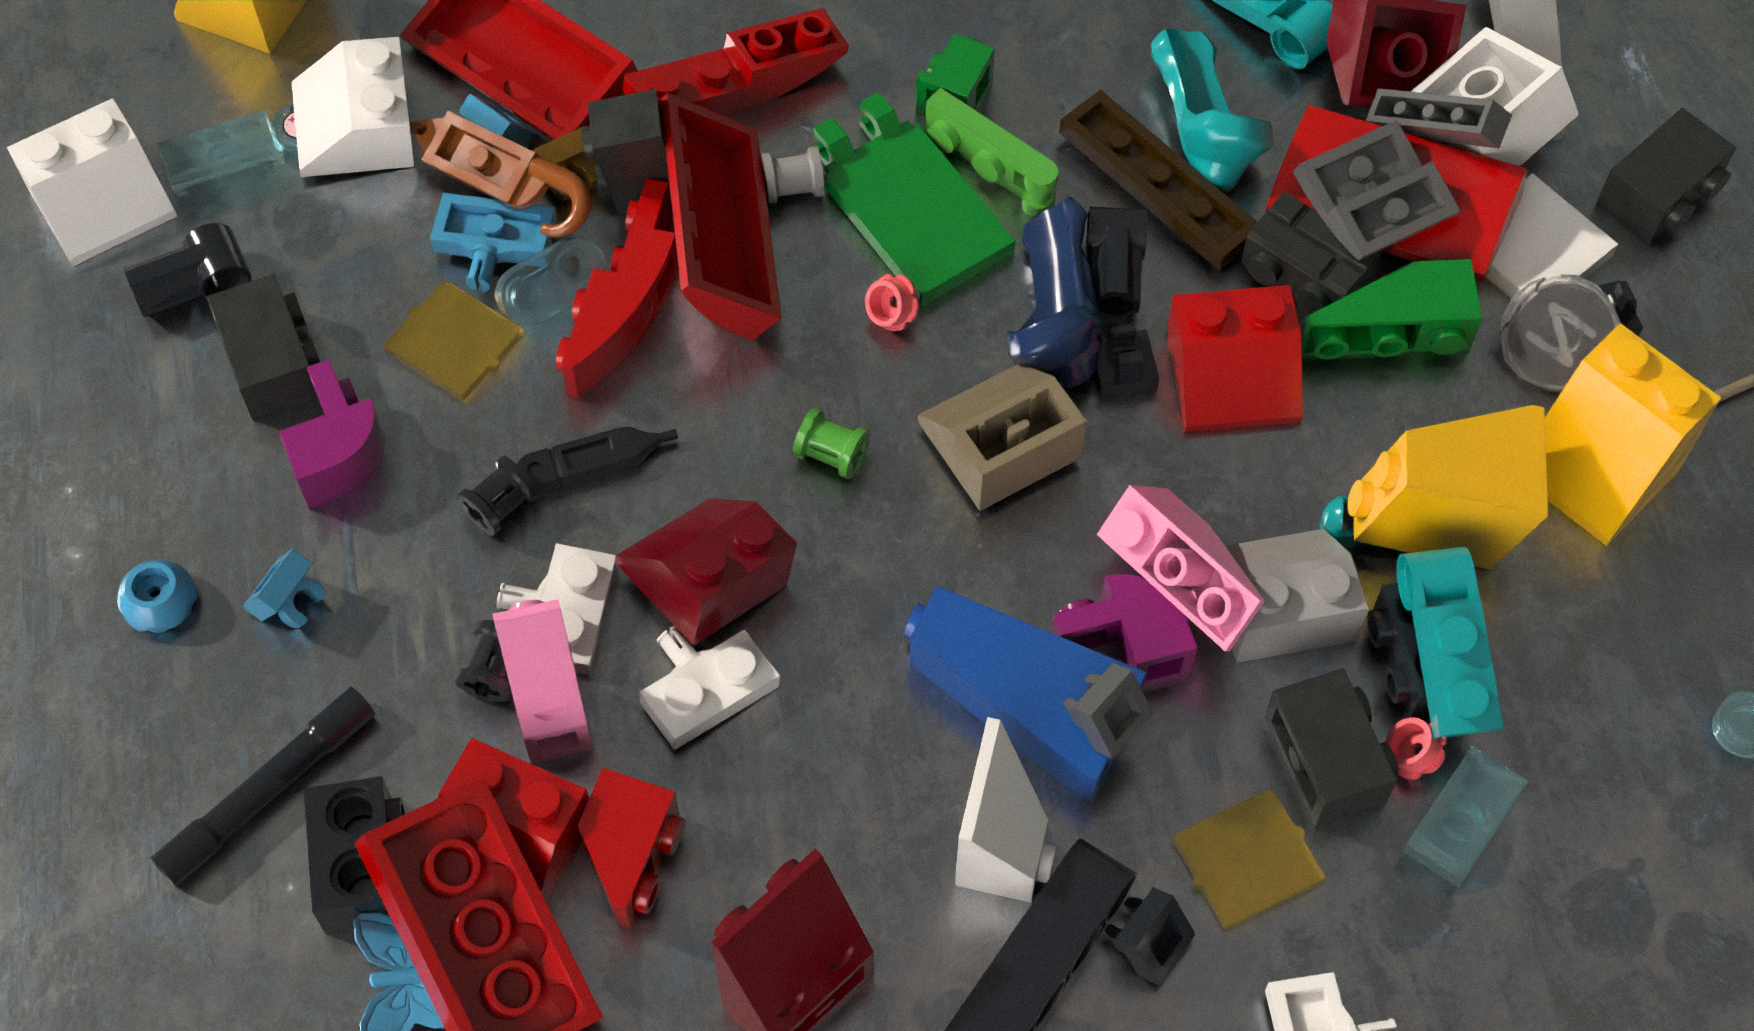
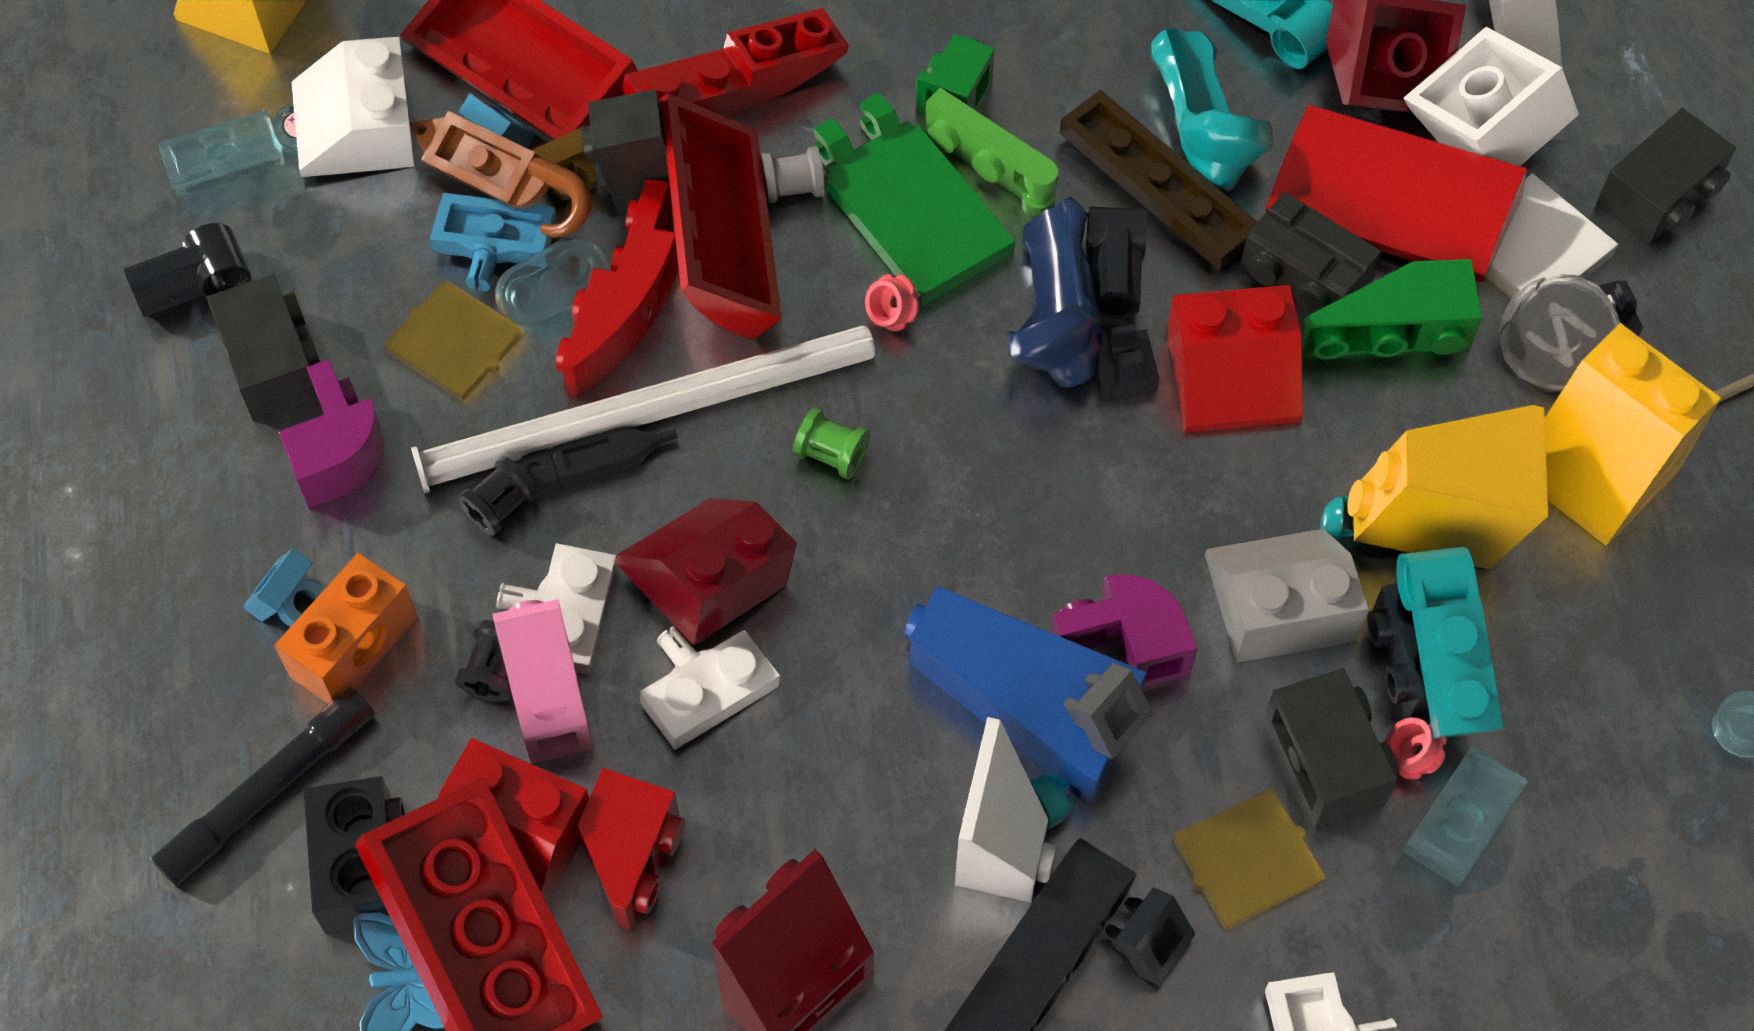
(92, 182): white slope -> none
(158, 612): dark azure plate -> none
(347, 629): none -> orange brick
(645, 405): none -> white axle
(1006, 433): dark tan slope -> none
(1052, 798): none -> teal hinge
(1183, 561): bright pink slope -> none
(1375, 191): dark grey slope -> none
(1442, 117): dark grey piece -> none

